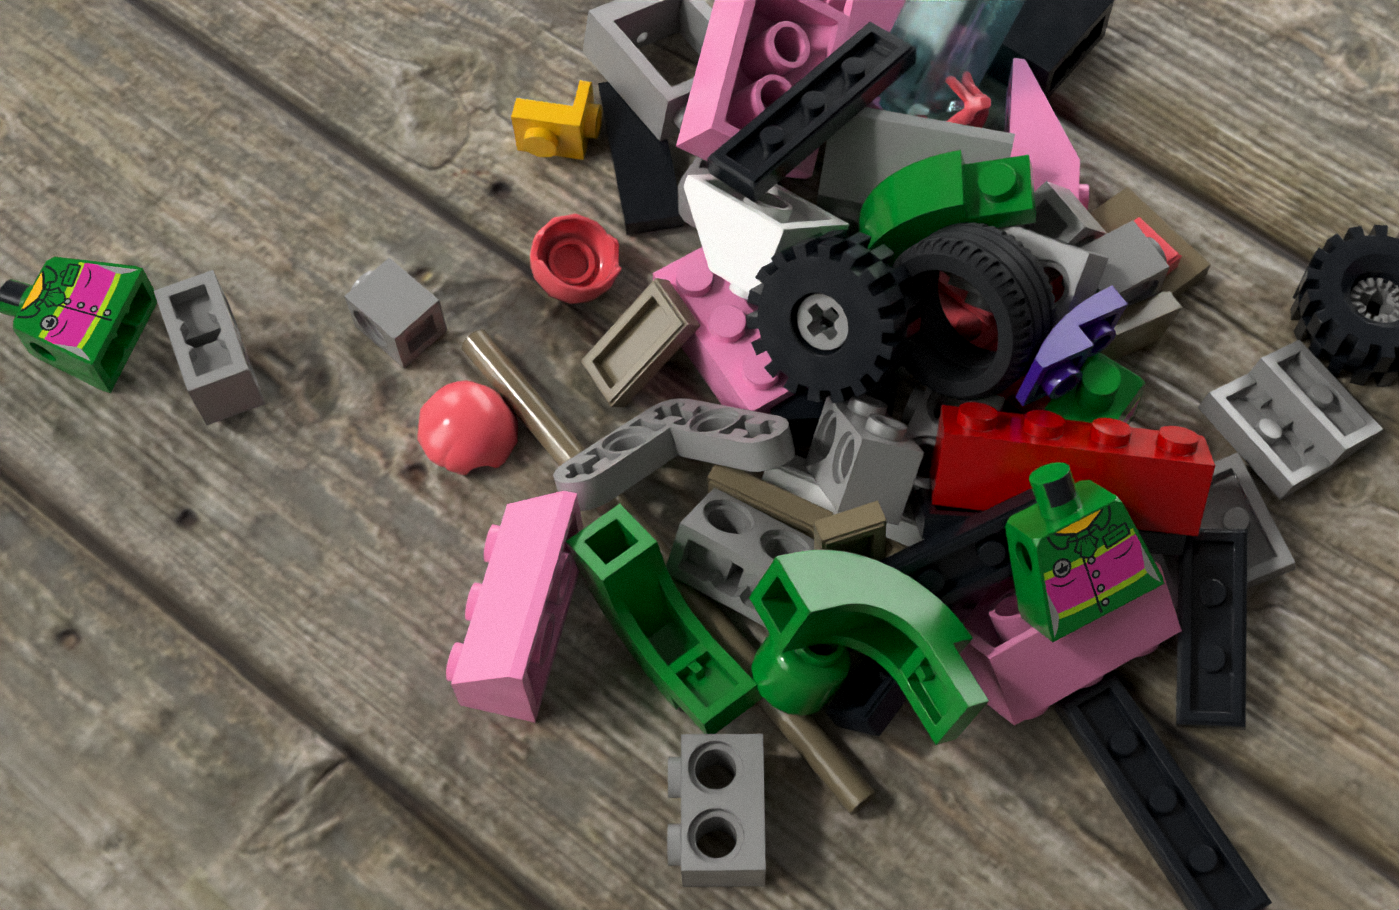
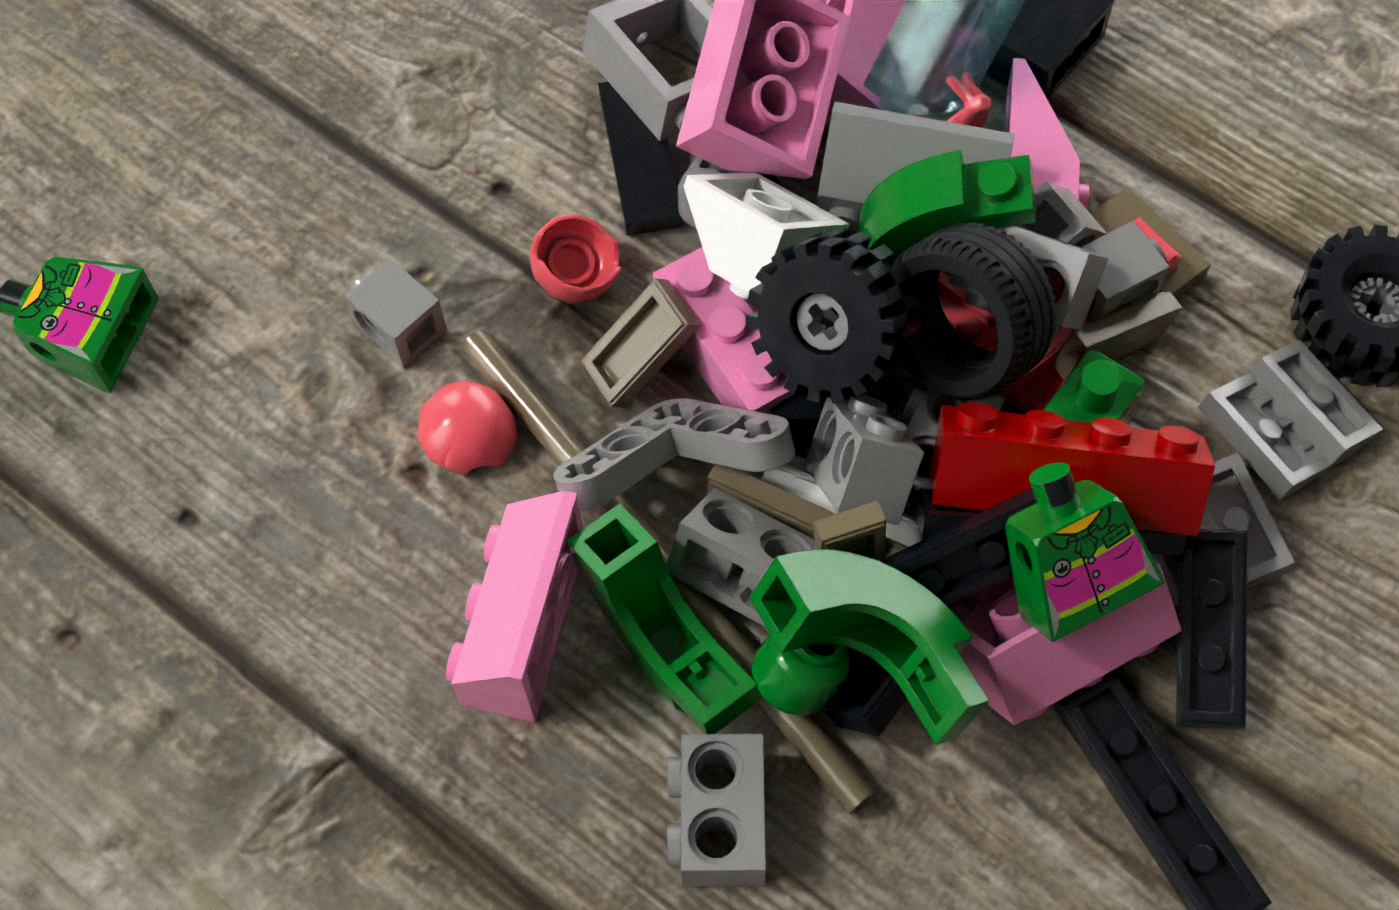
(209, 347): light grey brick -> none
(555, 128): yellow bracket -> none
(811, 111): black tile -> none
(1063, 353): dark purple slope -> none

